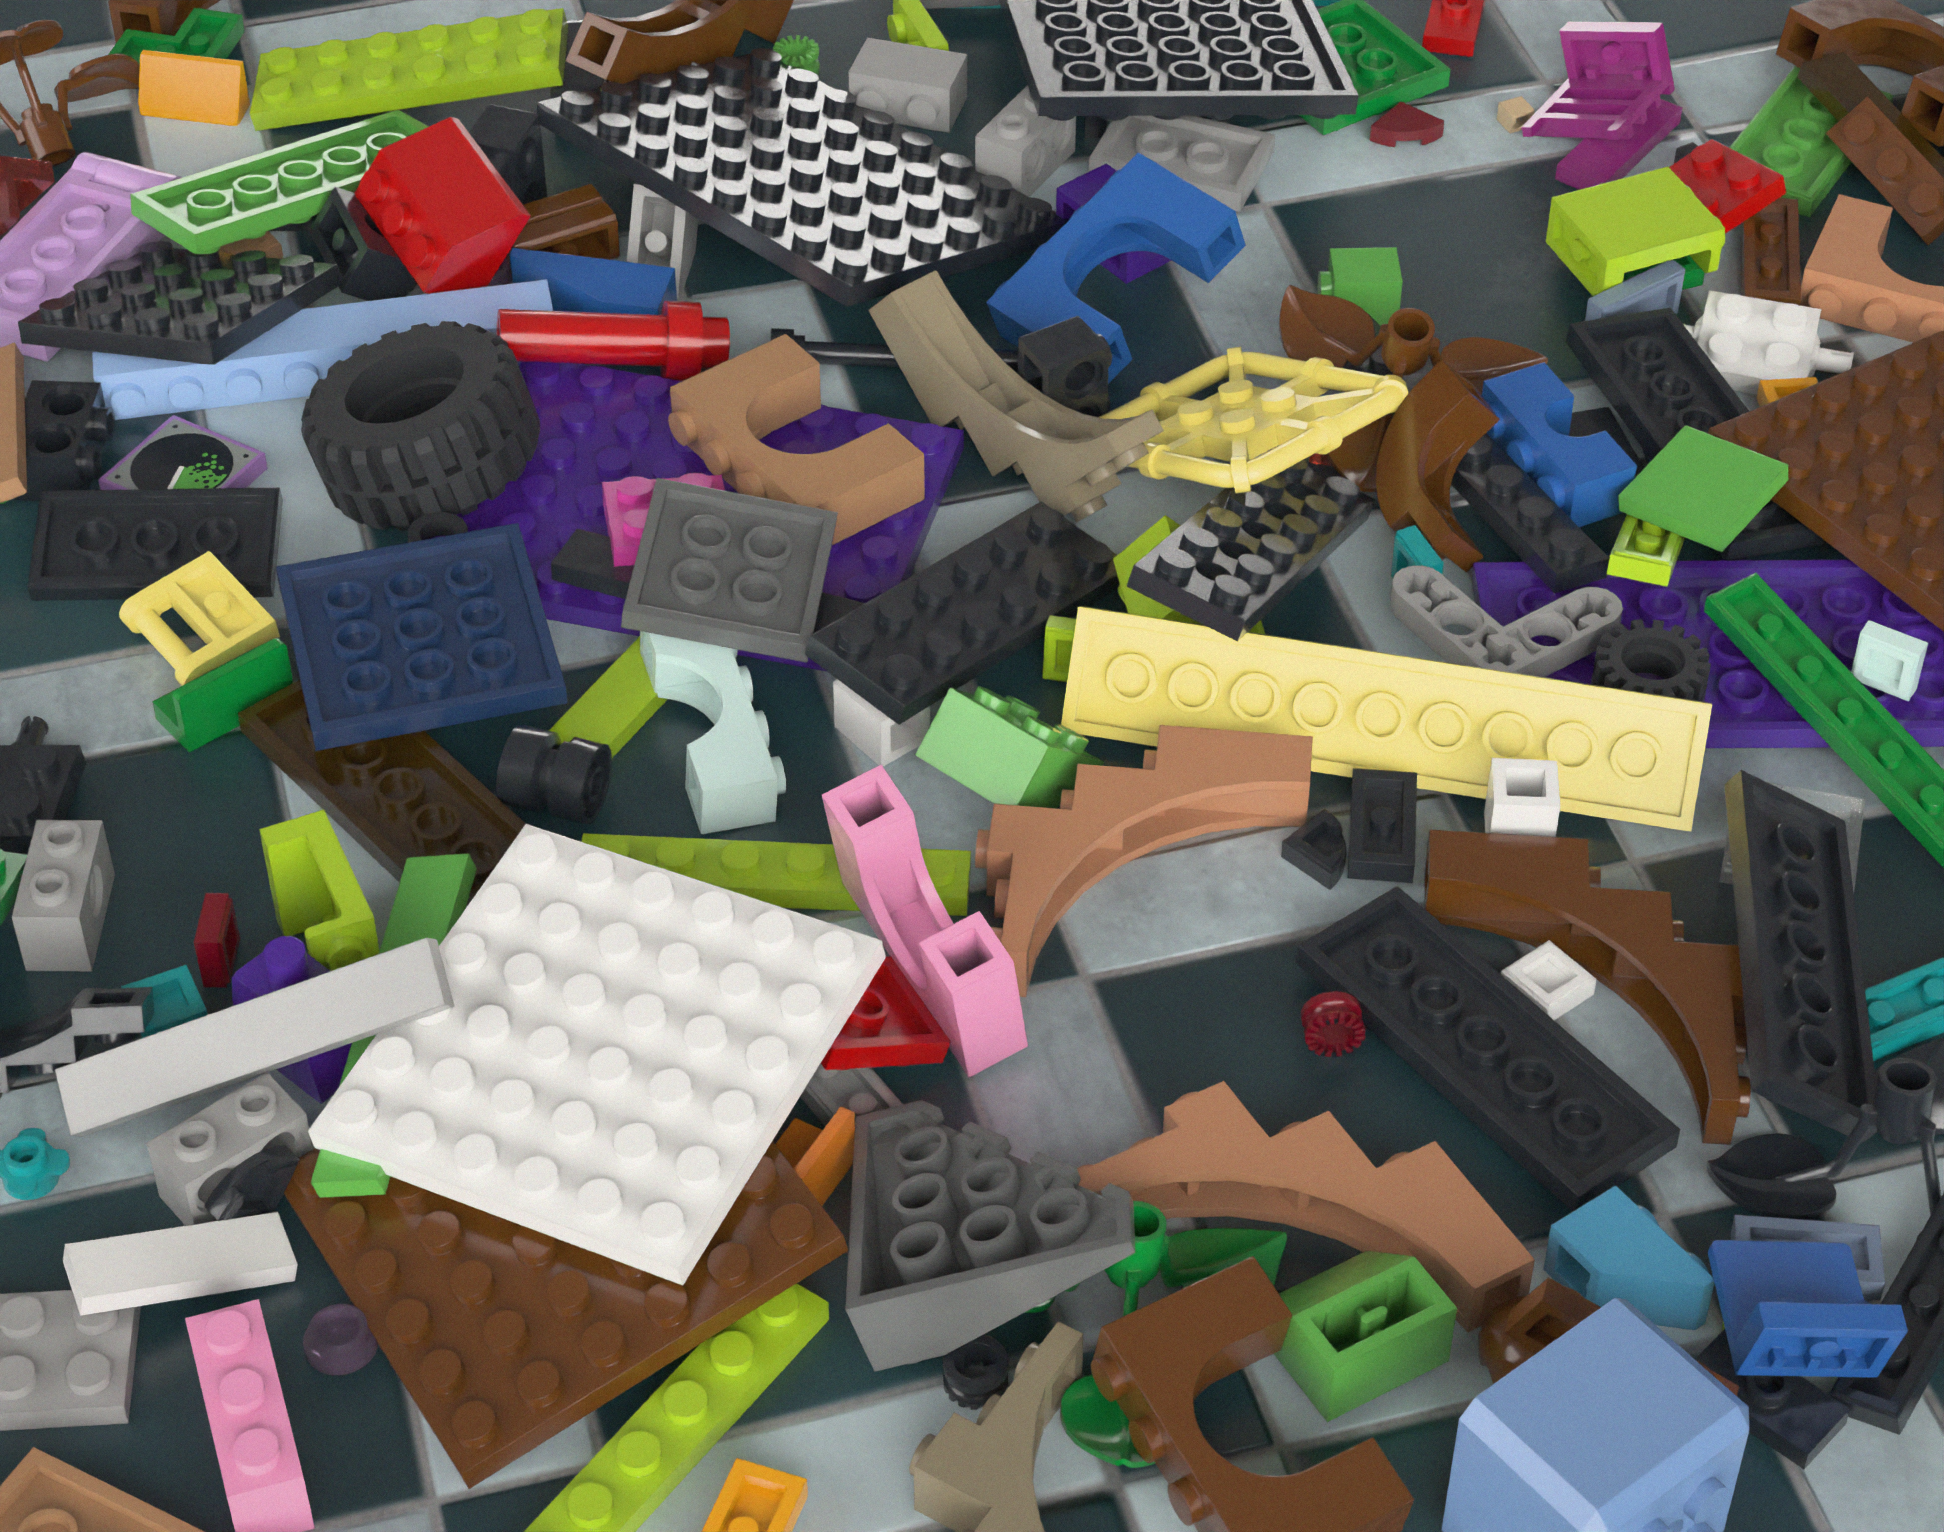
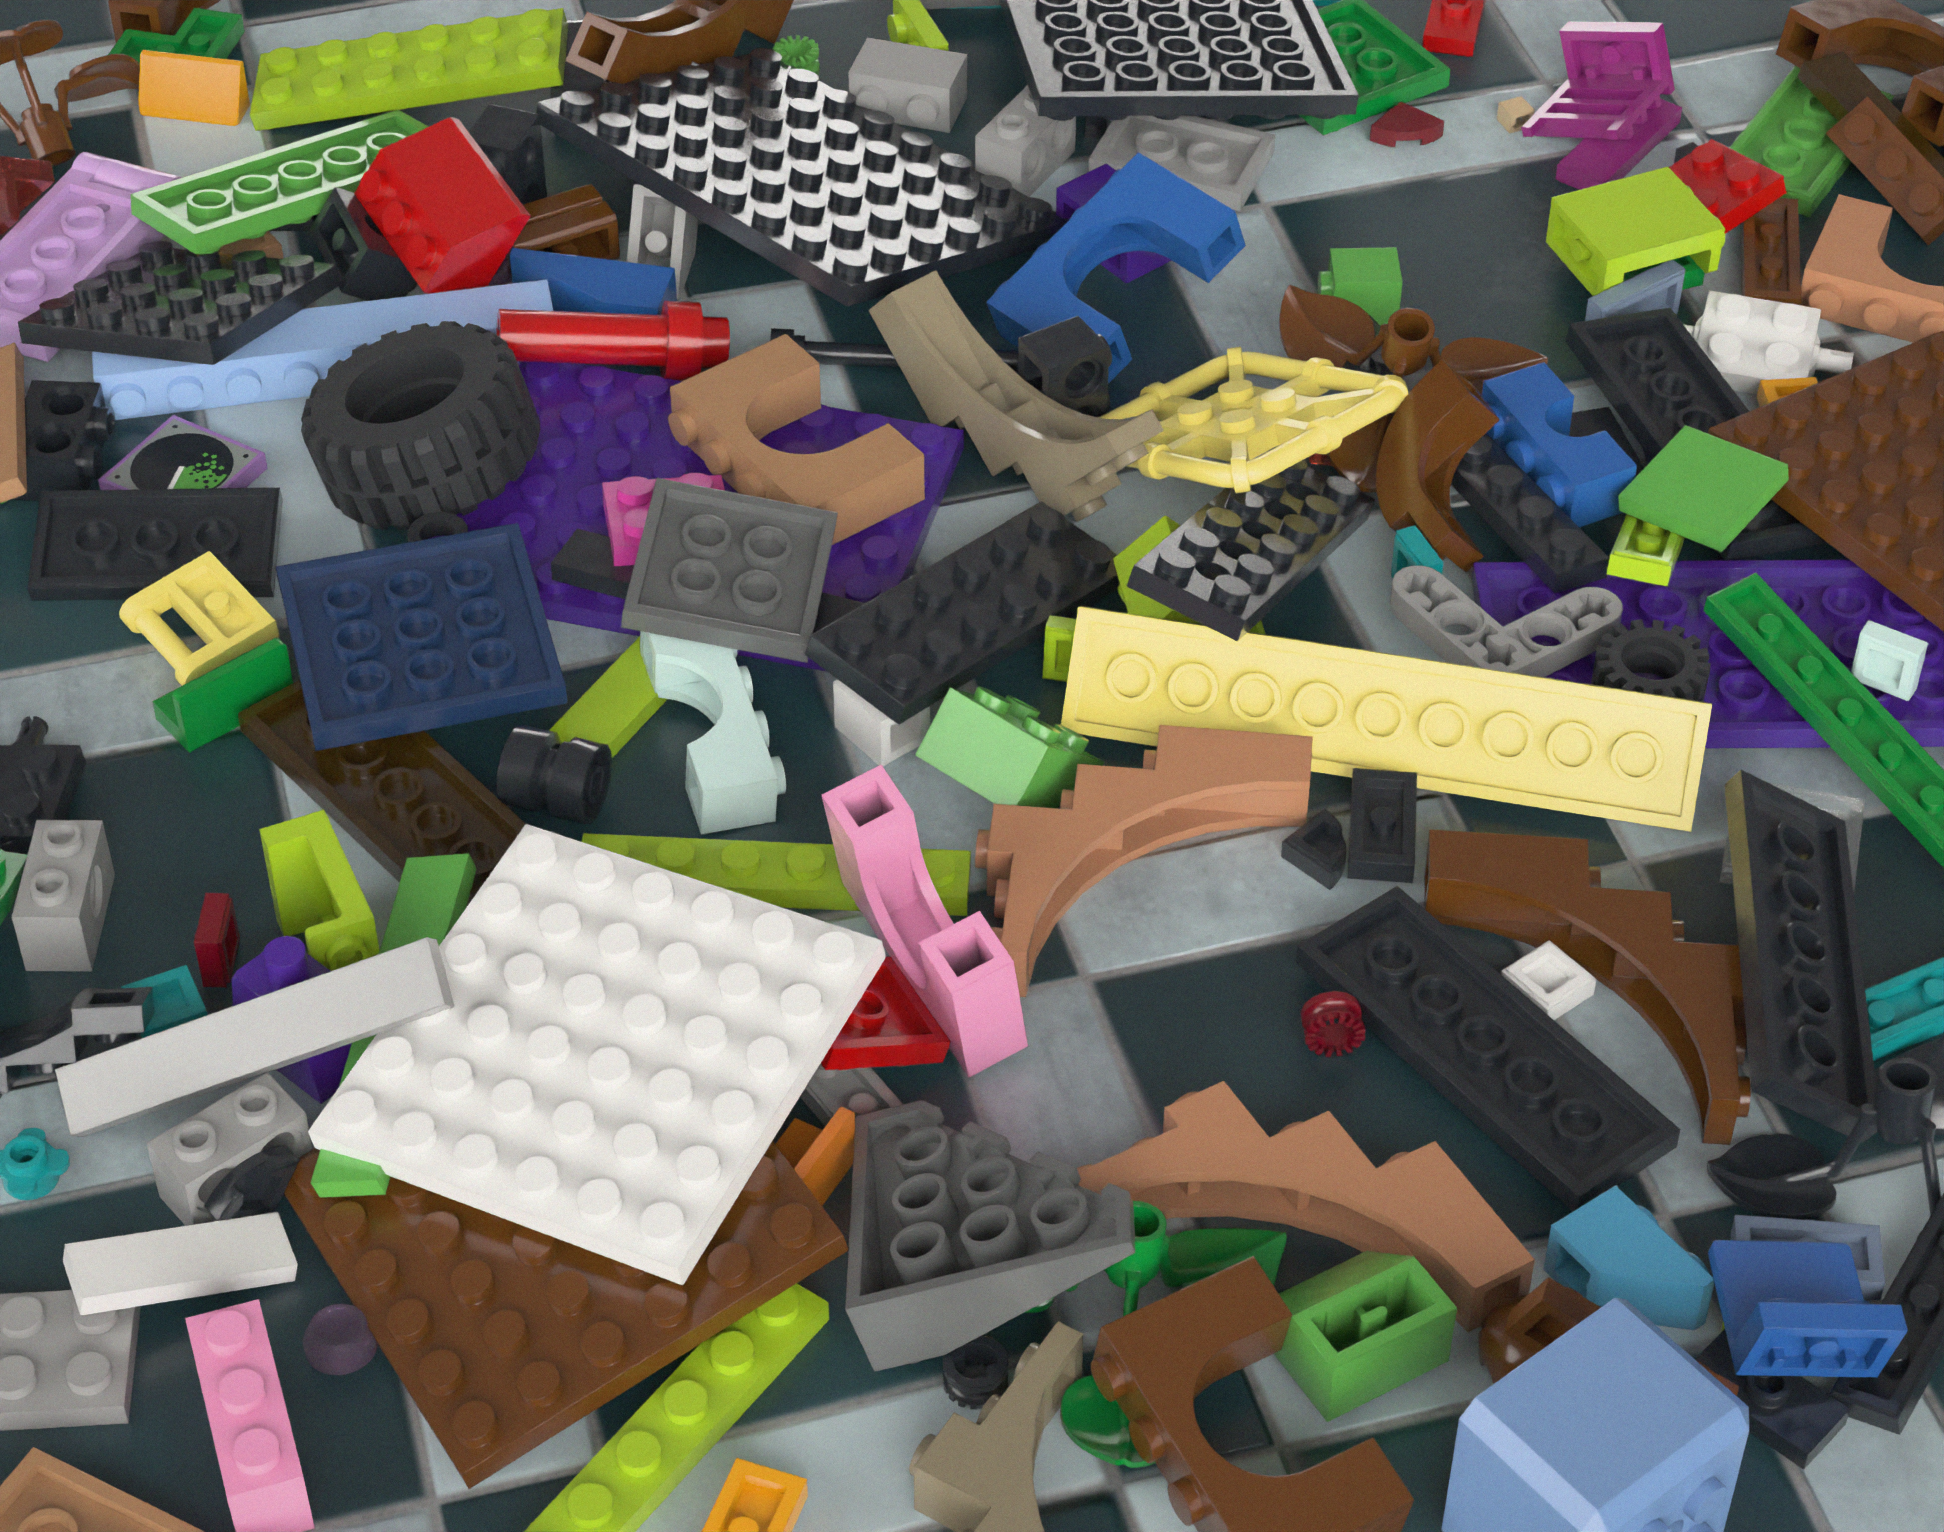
(1522, 797): white brick -> none

